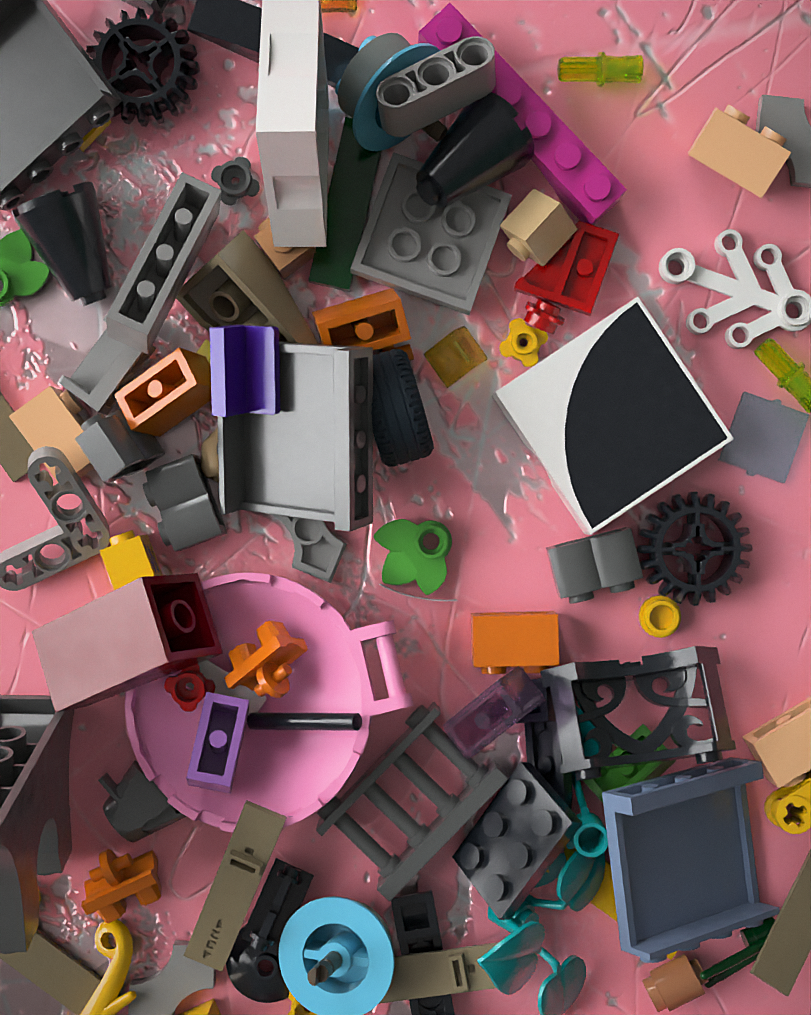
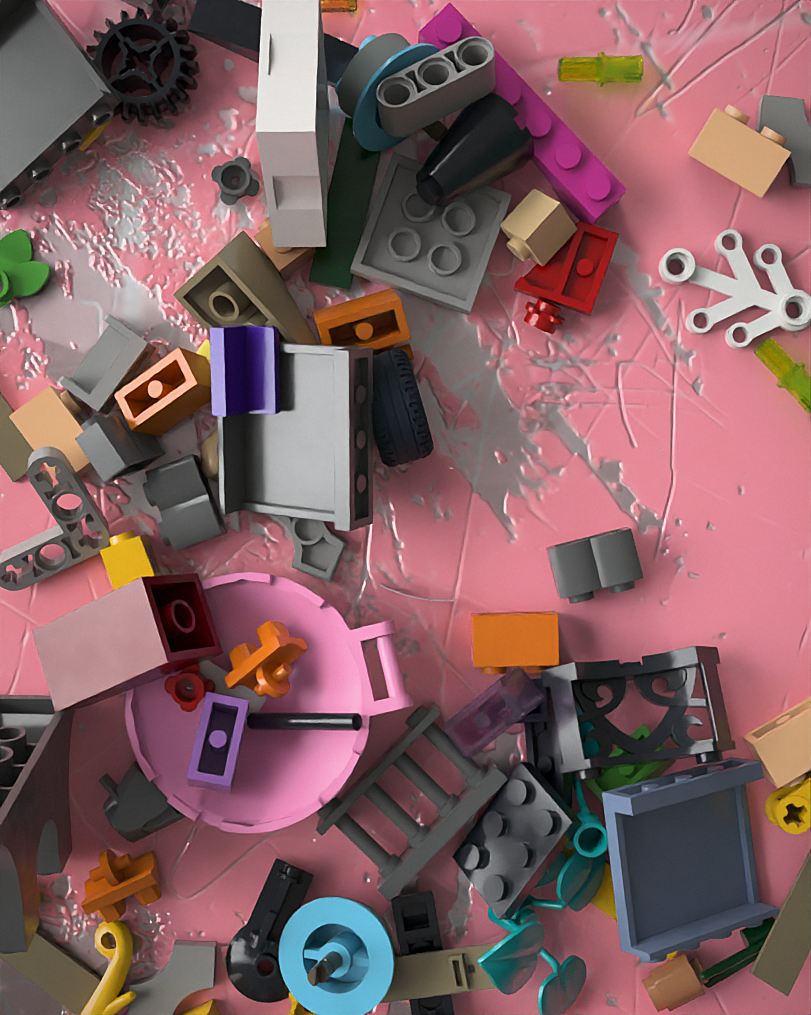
(69, 240): black cone -> none
(163, 263): light grey brick -> none
(235, 885): dark tan piece -> none
(410, 558): bright green plate -> none
(455, 356): clear yellow slope -> none
(512, 348): yellow plate -> none
(612, 416): black tile -> none
(659, 616): yellow plate -> none
(730, 548): black gear -> none
(764, 437): clear light blue piece -> none

